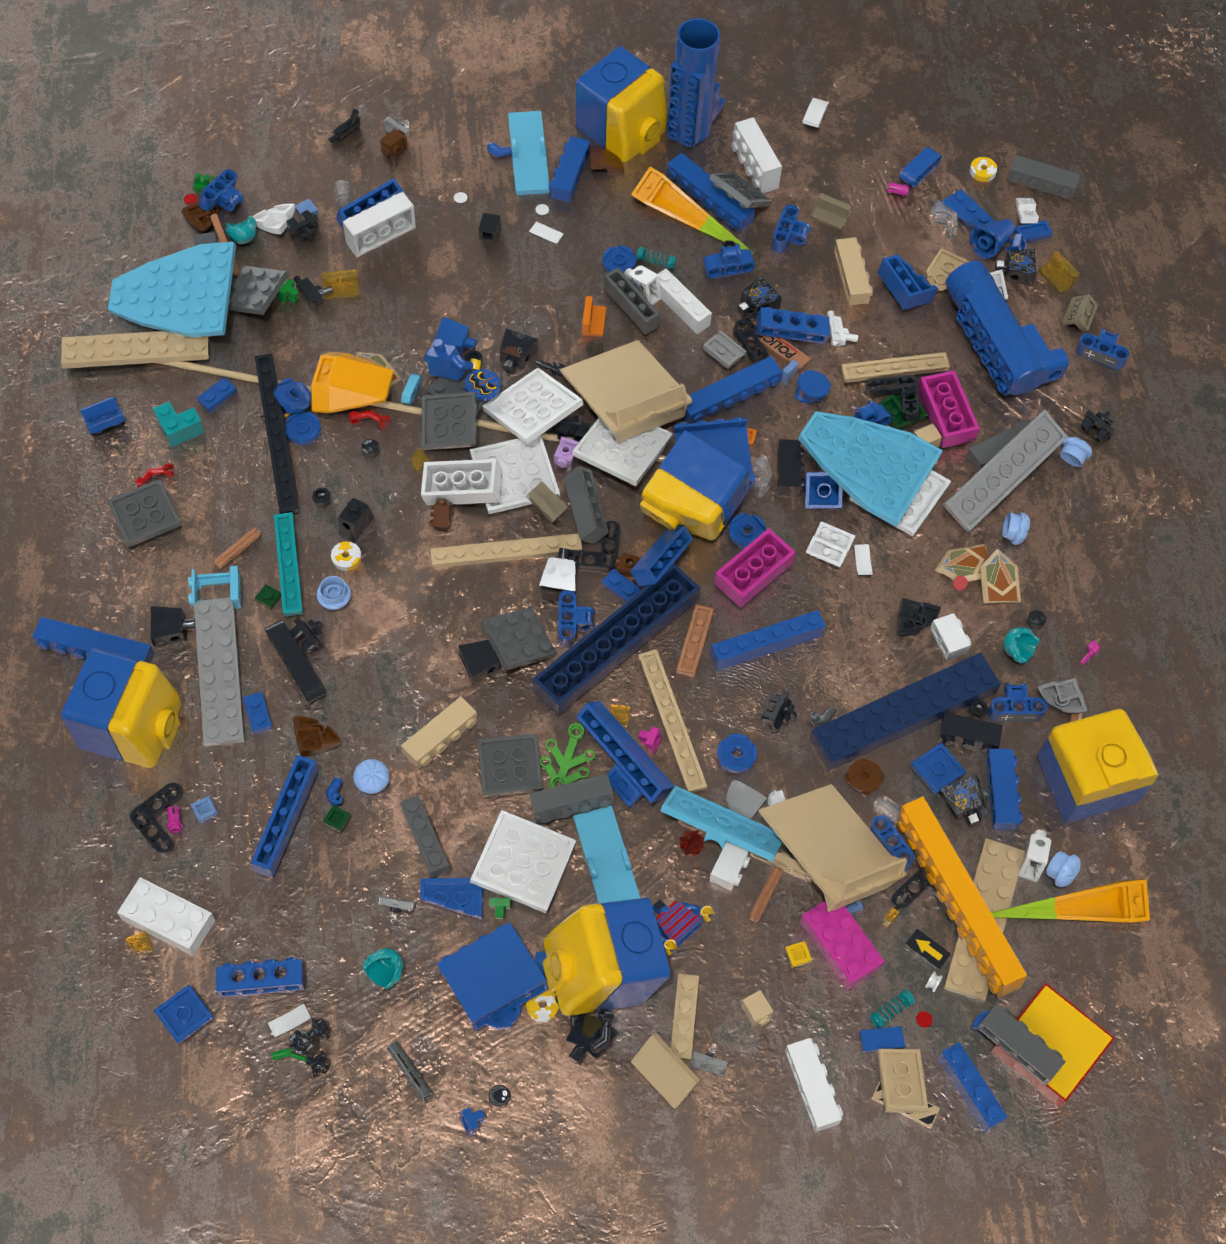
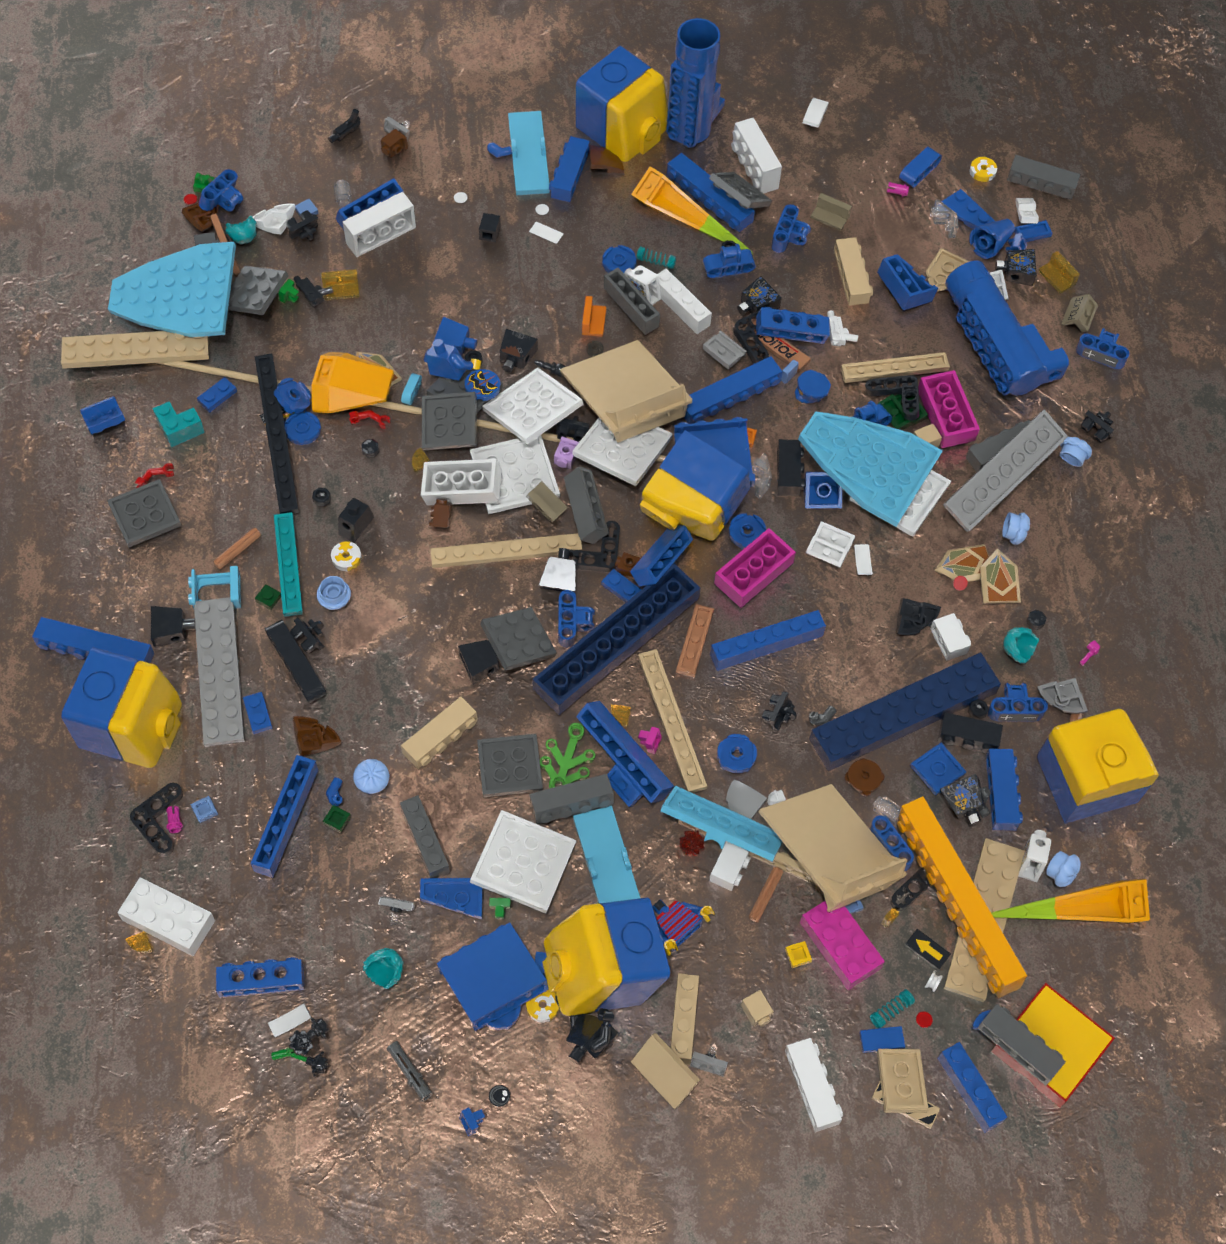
(183, 1014): blue plate -> none

